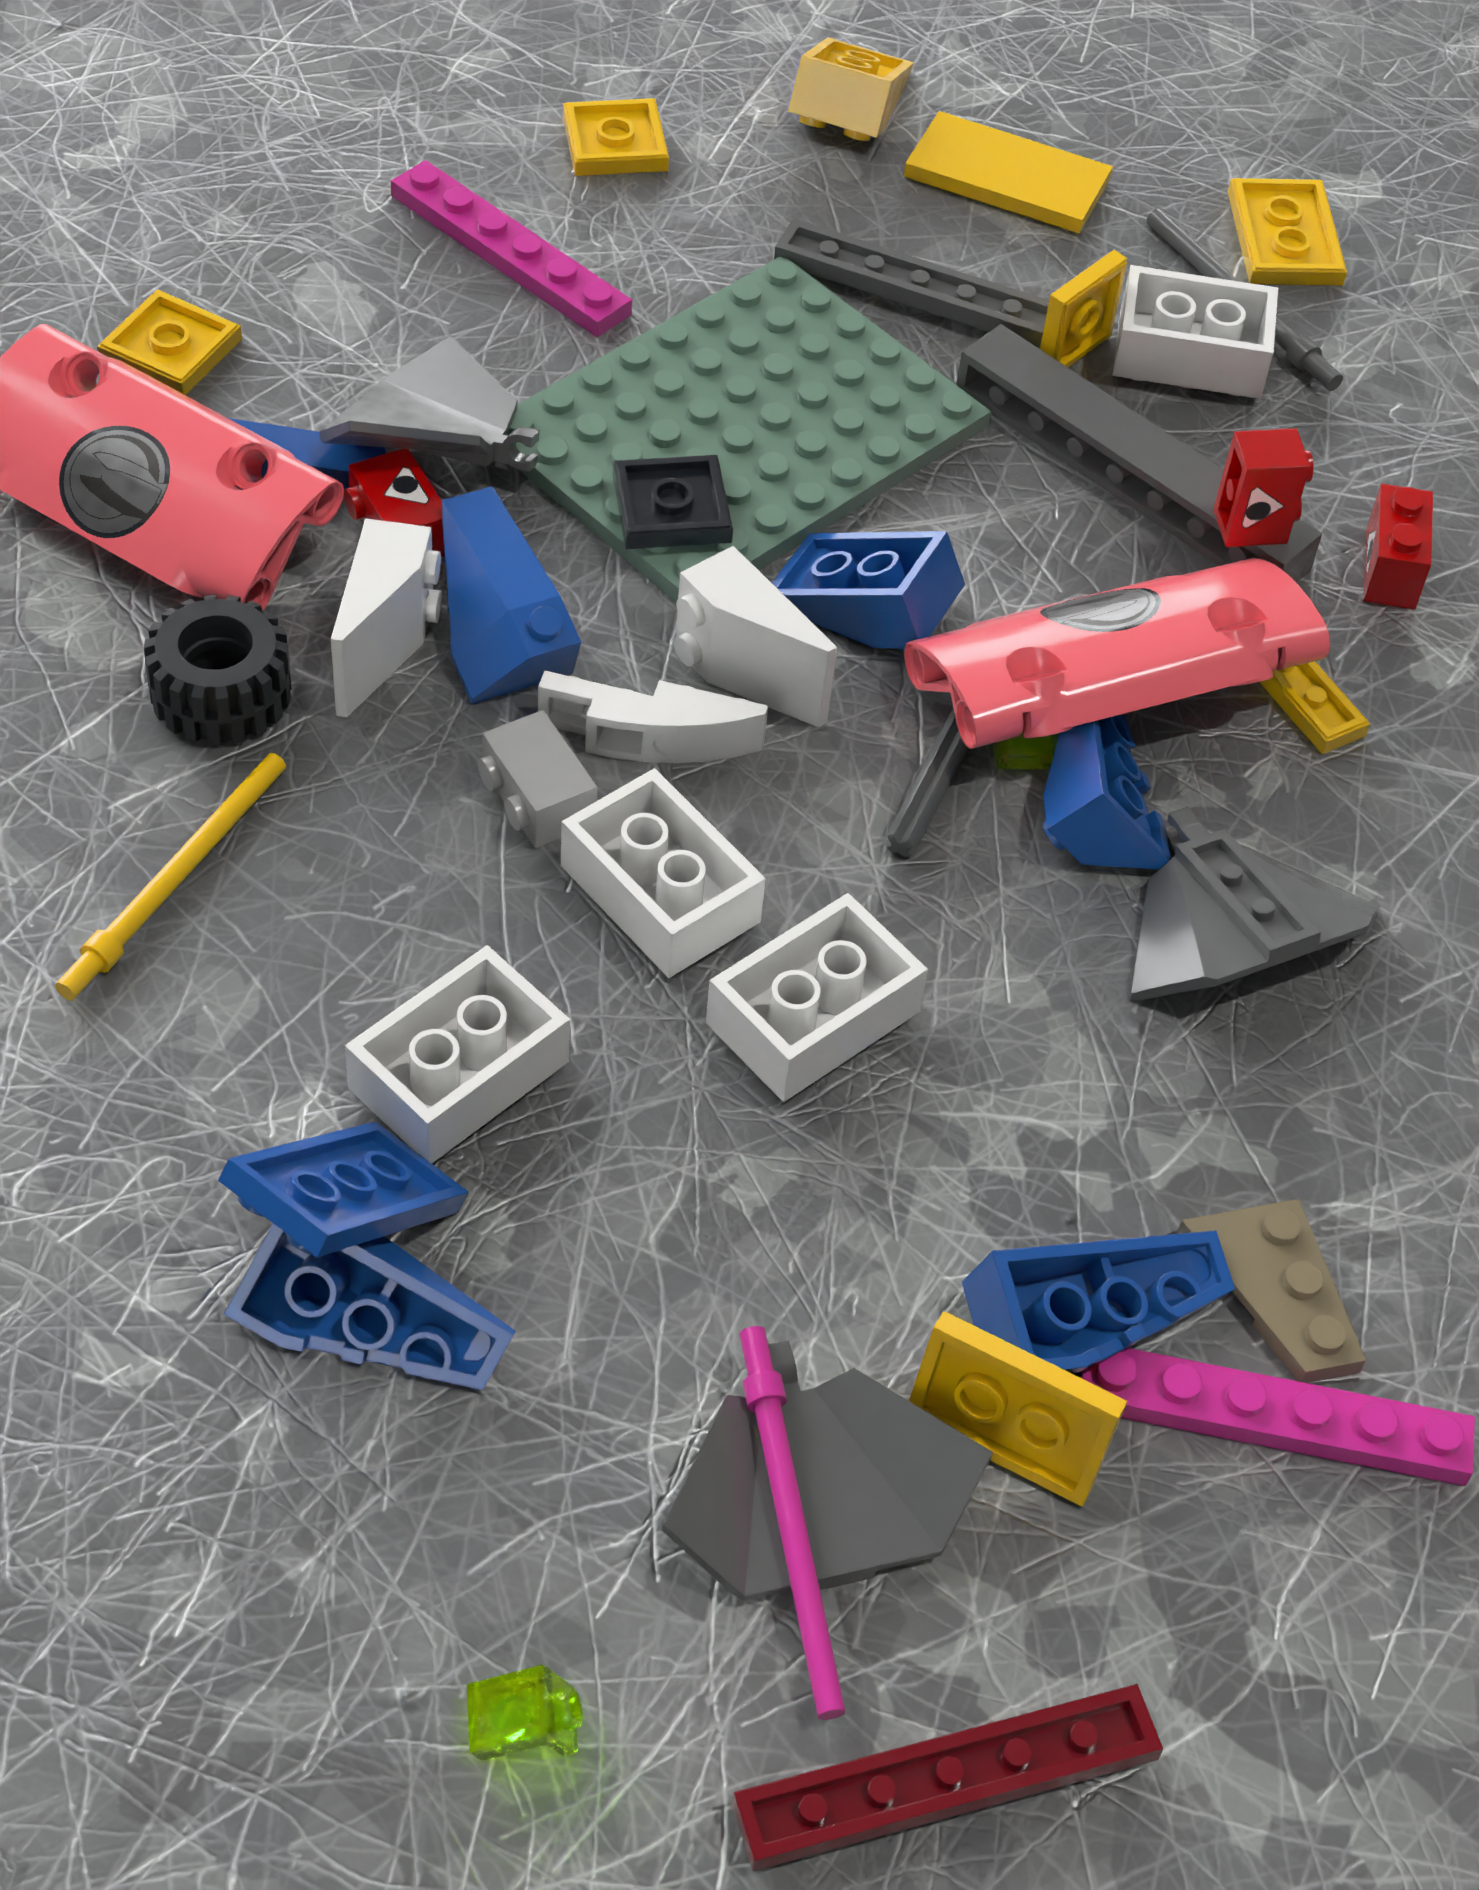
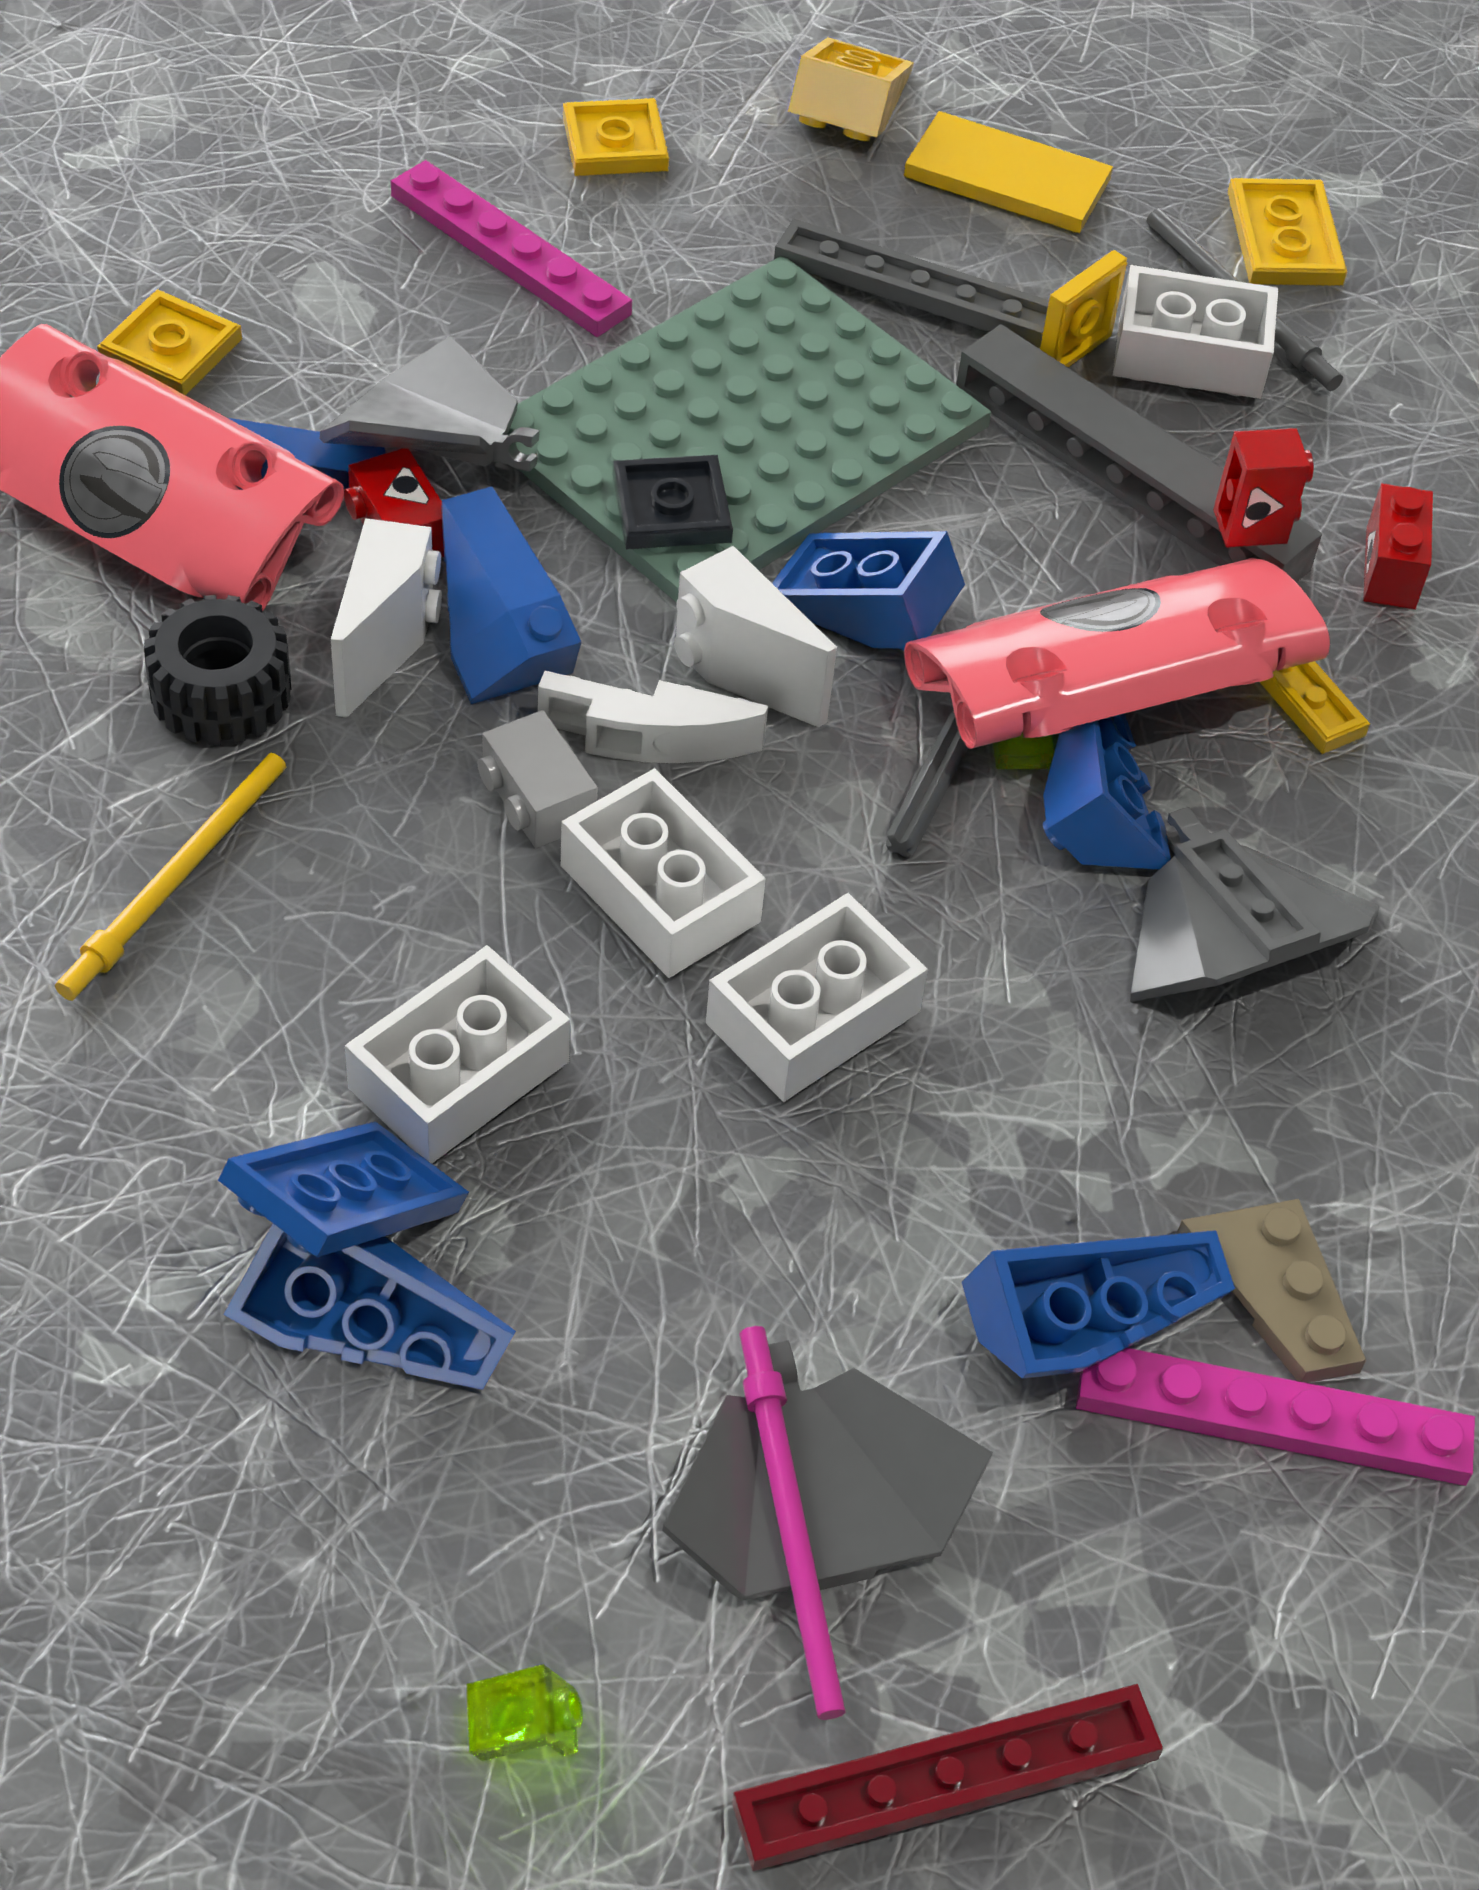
(1018, 1407): yellow plate -> none

